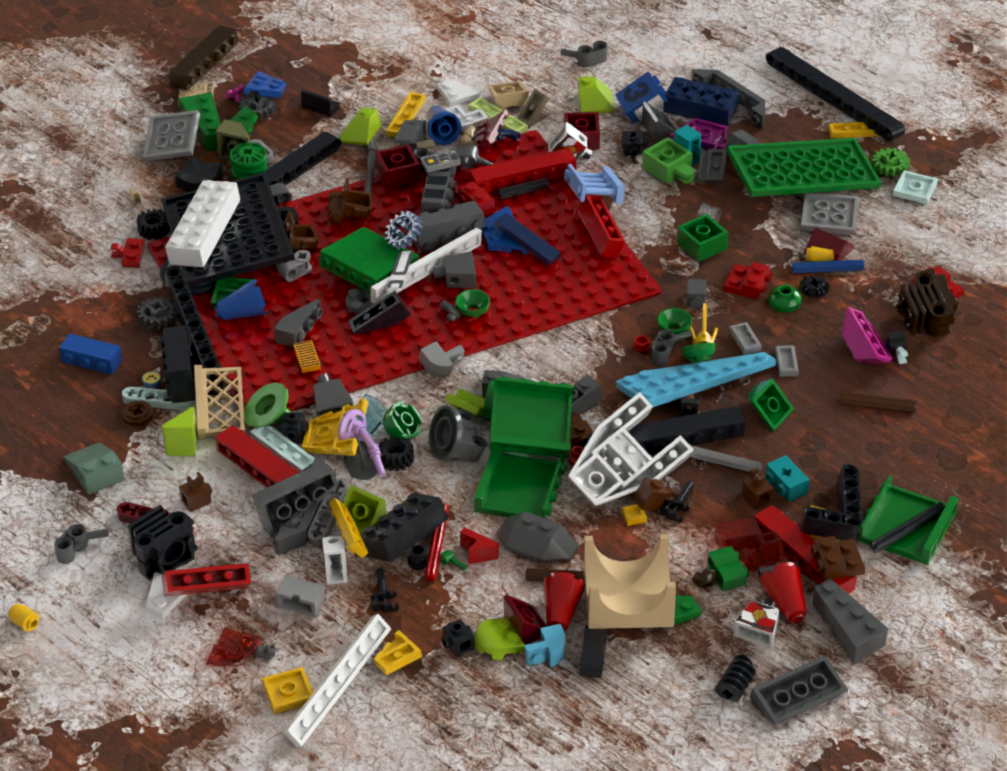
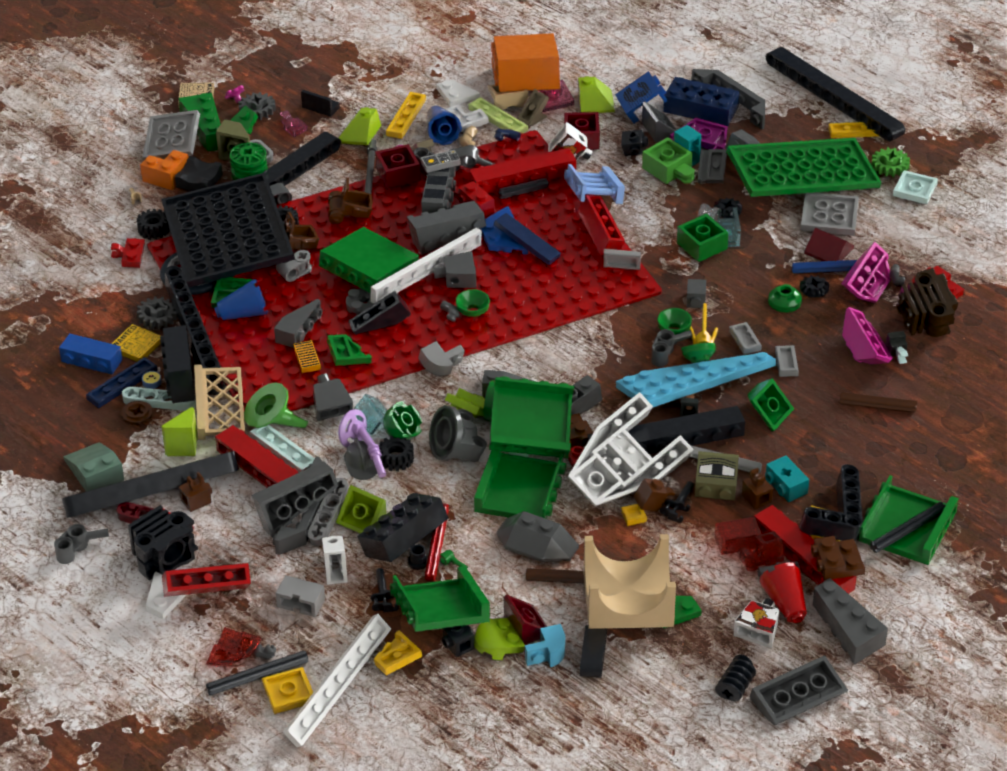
(23, 617): yellow brick -> none
(115, 385): none -> dark blue tile
(137, 342): none -> yellow tile
(148, 484): none -> black beam
(163, 171): none -> orange brick
(202, 223): white brick -> none
(203, 57): dark brown brick -> none
(257, 672): none -> black axle
(266, 85): blue wing -> none
(293, 126): none -> clear pink plate
(294, 426): black brick -> none
(323, 433): yellow wing -> none
(346, 351): none -> green wing
(347, 526): yellow plate -> none
(400, 269): sticker -> none
(410, 223): sand blue gear -> none
(411, 132): dark grey slope -> none
(442, 602): none -> green panel
(478, 546): red slope -> none
(488, 131): wing -> none
(525, 62): none -> orange brick
(558, 97): none -> clear pink plate
(562, 598): red cone -> none
(587, 55): dark grey beam -> none
(622, 259): none -> light grey tile
(642, 343): red plate -> none
(704, 579): dark brown plate -> none
(716, 475): none -> olive slope
(727, 213): none -> black gear
(728, 568): green brick -> none
(732, 225): none -> clear light blue panel
(748, 280): red plate -> none
(818, 254): yellow cone -> none
(869, 274): none -> dark pink wedge
(894, 272): none -> dark grey arm

